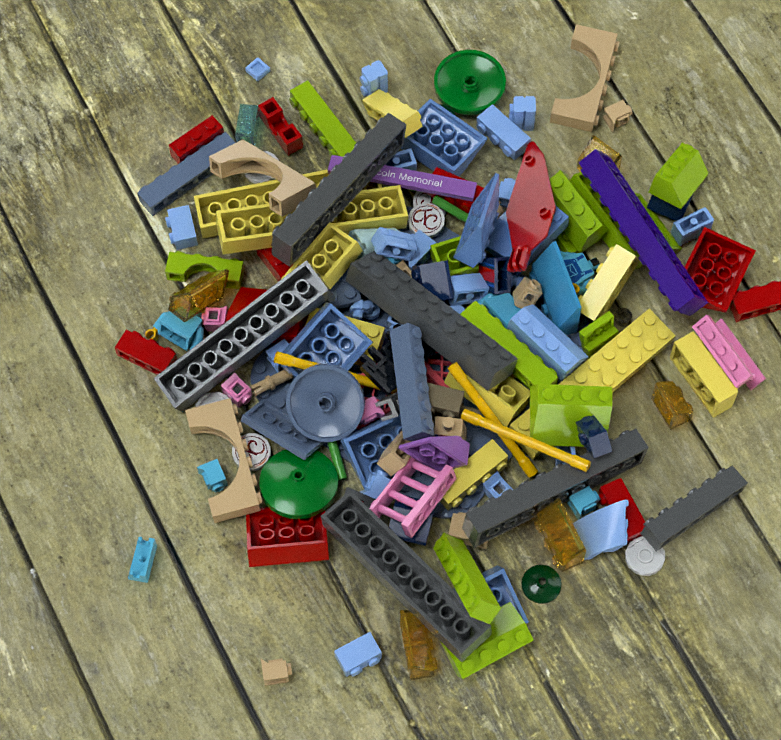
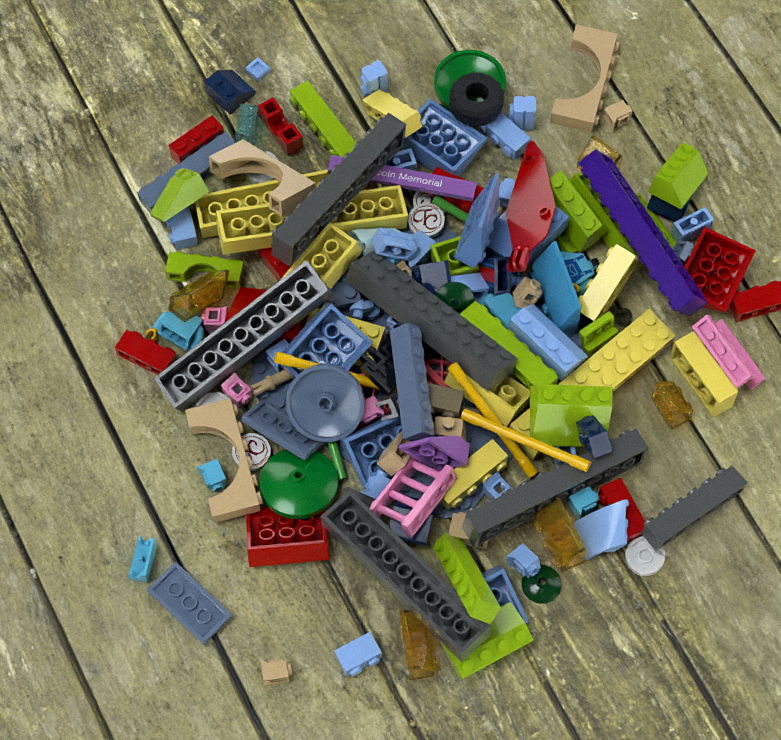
(178, 194): none -> lime slope
(189, 603): none -> sand blue plate
(228, 89): none -> dark blue slope
(456, 292): none -> dark green dish
(472, 112): none -> black tyre
(524, 561): none -> light blue window
(683, 250): none -> sand blue bracket

